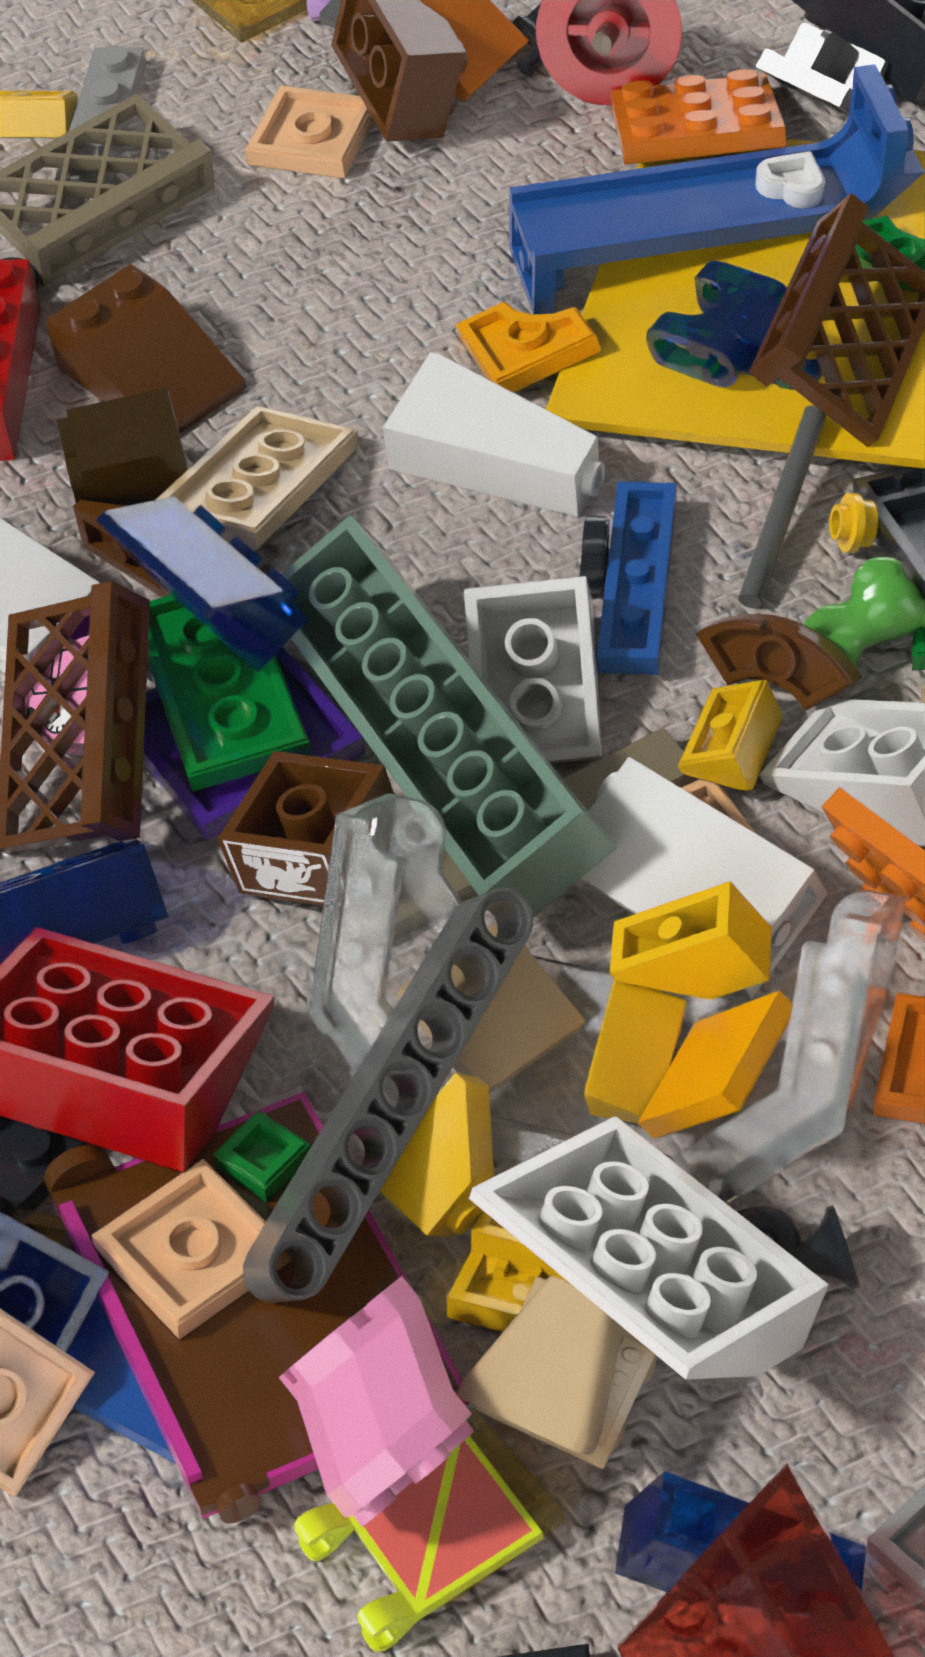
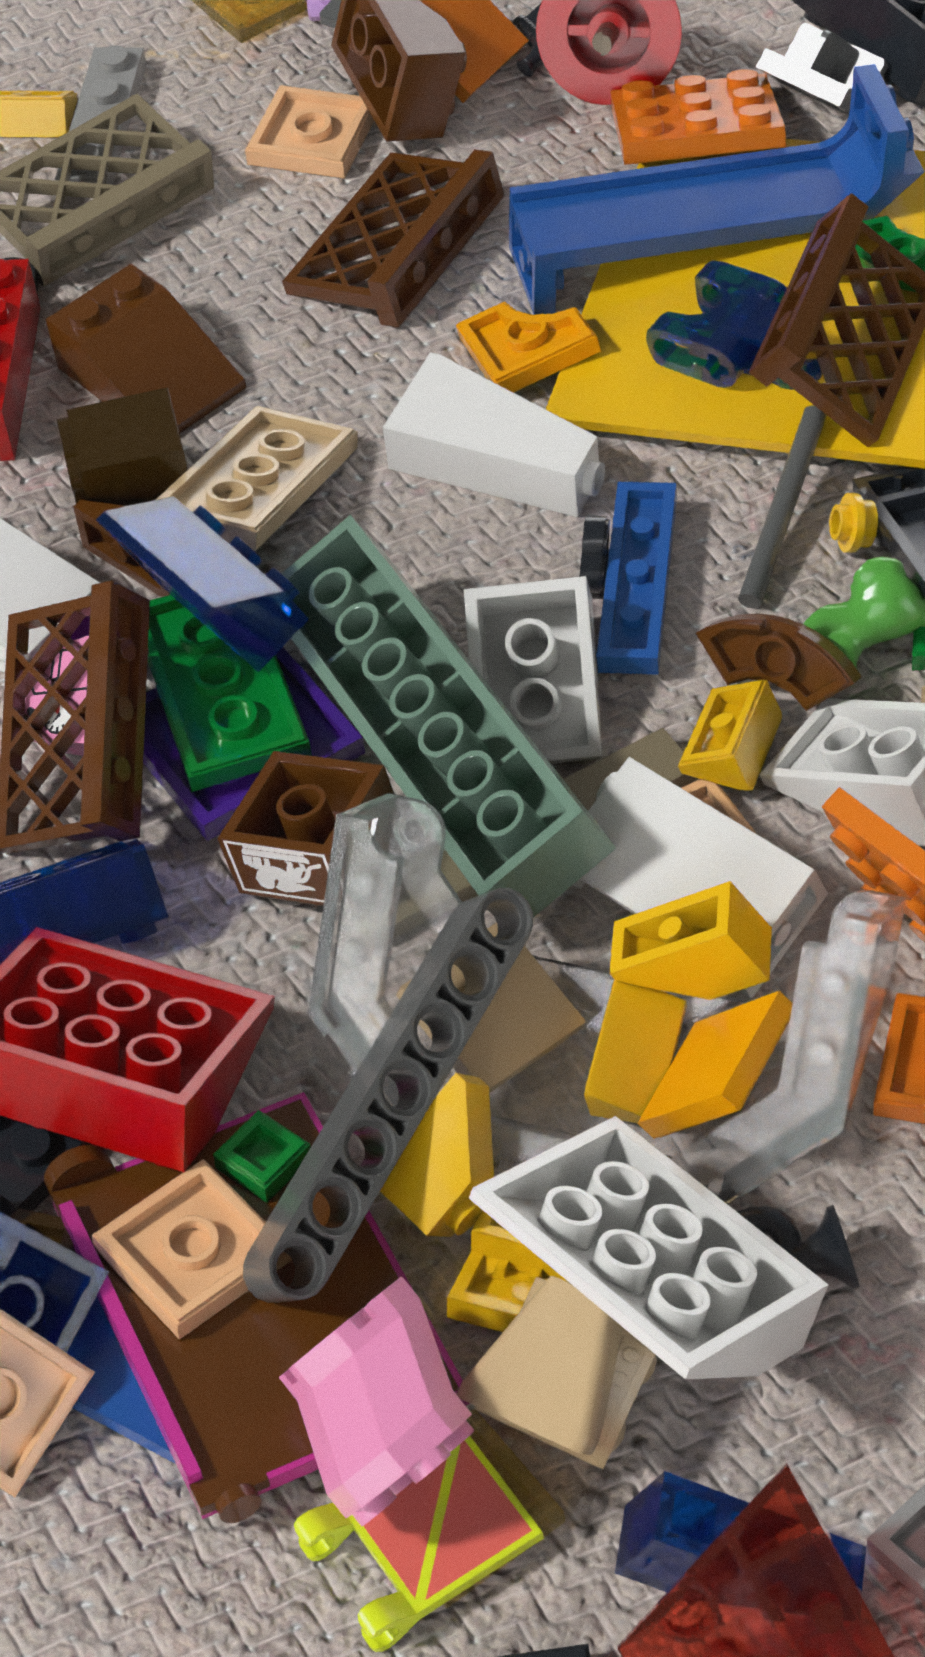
(422, 246): none -> reddish brown fence
(792, 178): white tile -> none

